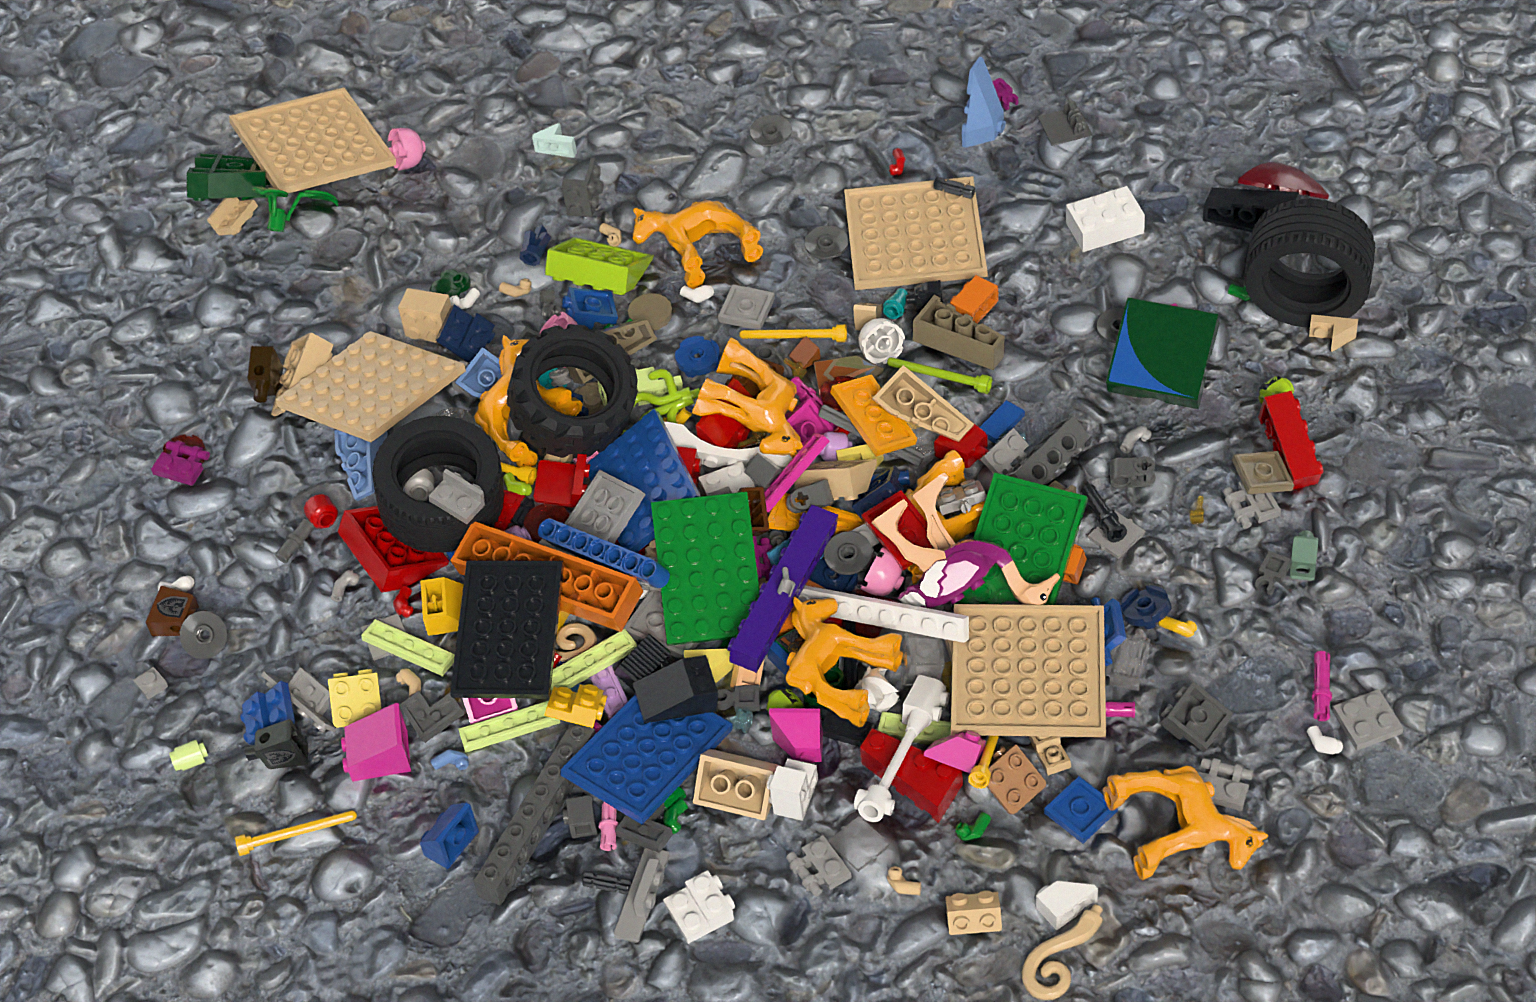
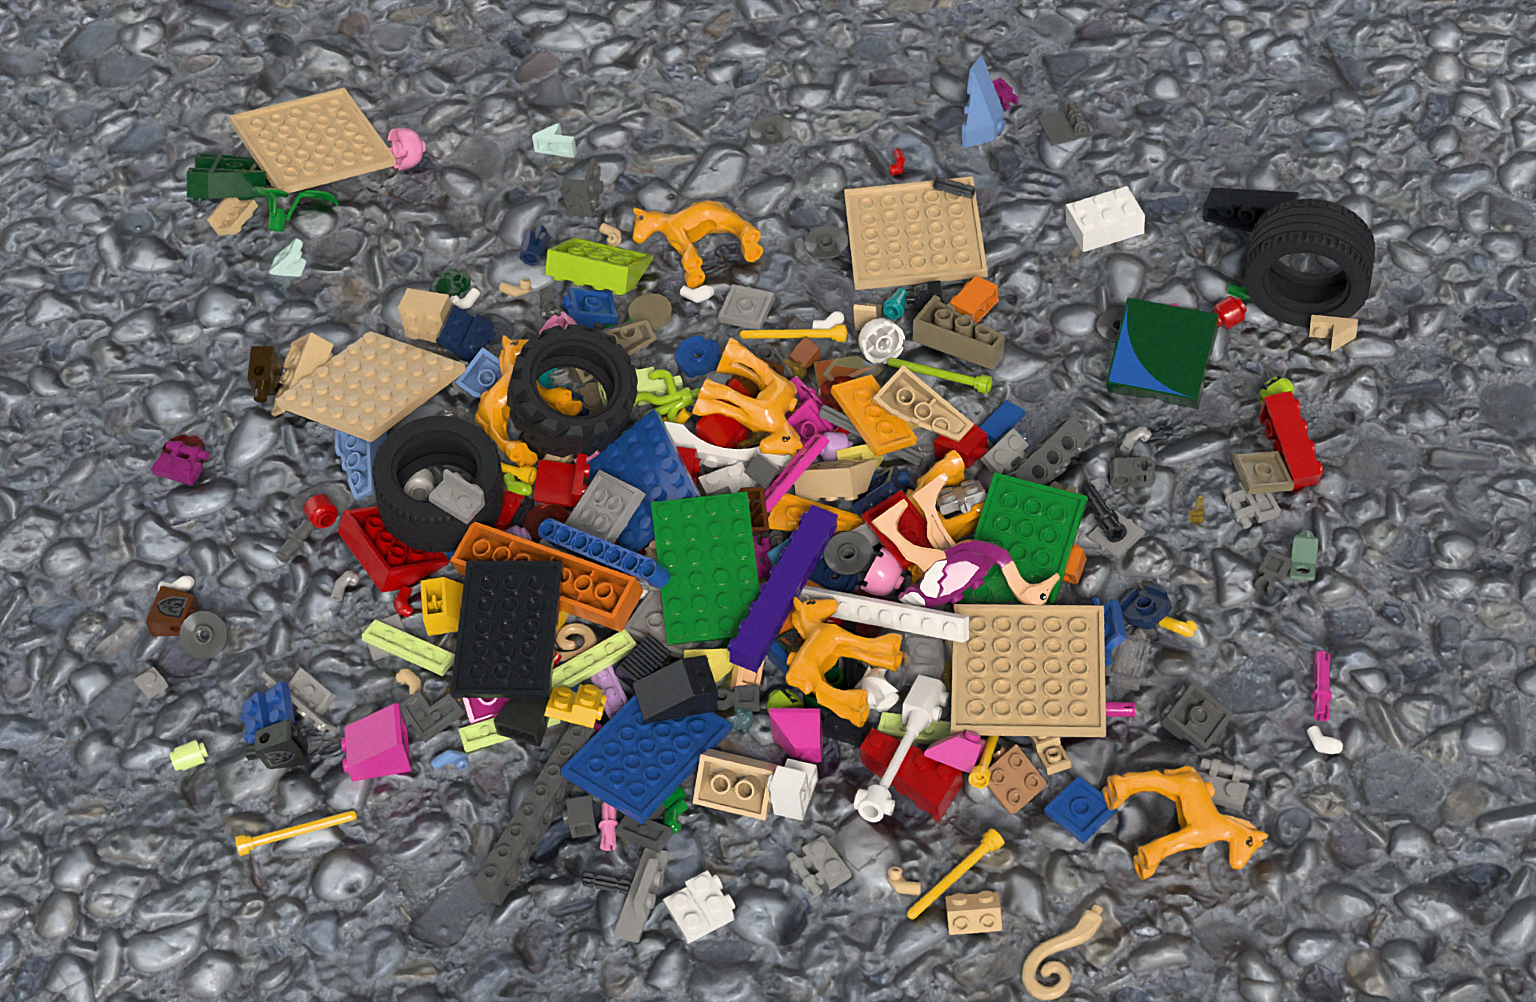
(289, 260): none -> light aqua slope
(354, 696): light yellow bracket -> none
(450, 835): blue slope -> none
(523, 720): none -> pearl dark grey torso
(786, 585): light grey hand -> none
(816, 494): dark grey piece -> none
(834, 319): none -> white arm
(973, 831): green arm -> none
(991, 841): none -> yellow piece
(1065, 901): white slope -> none
(1230, 312): none -> red head
(1283, 178): dark red brick -> none
(1367, 719): light grey plate -> none

